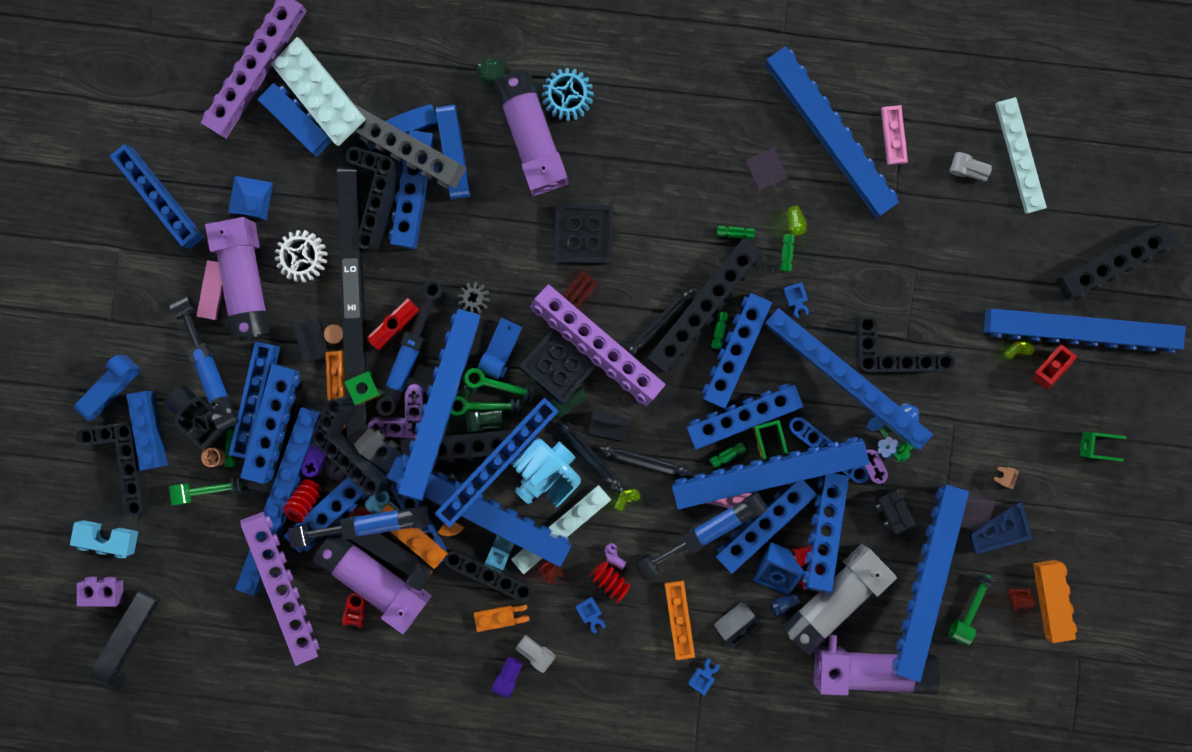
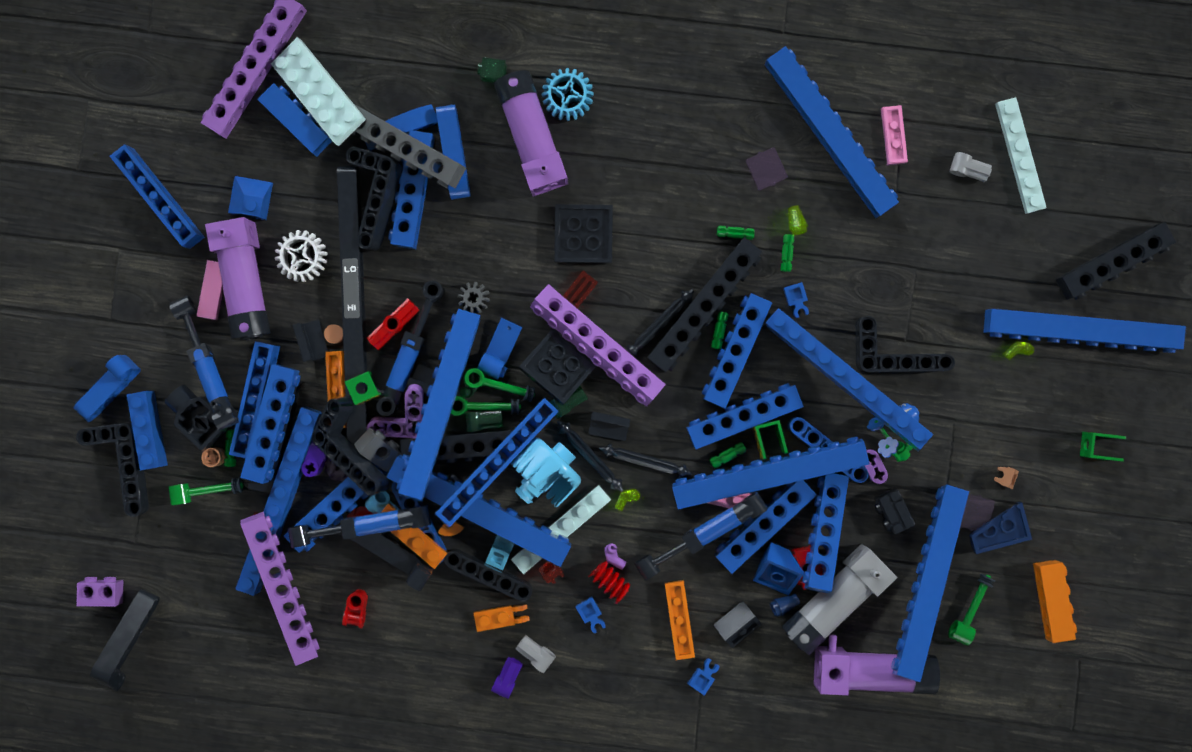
(87, 536): medium azure arch -> none
(302, 500): red piece -> none
(371, 581): medium lavender piece -> none
(1021, 599): clear red tile -> none
(1054, 367): red brick -> none

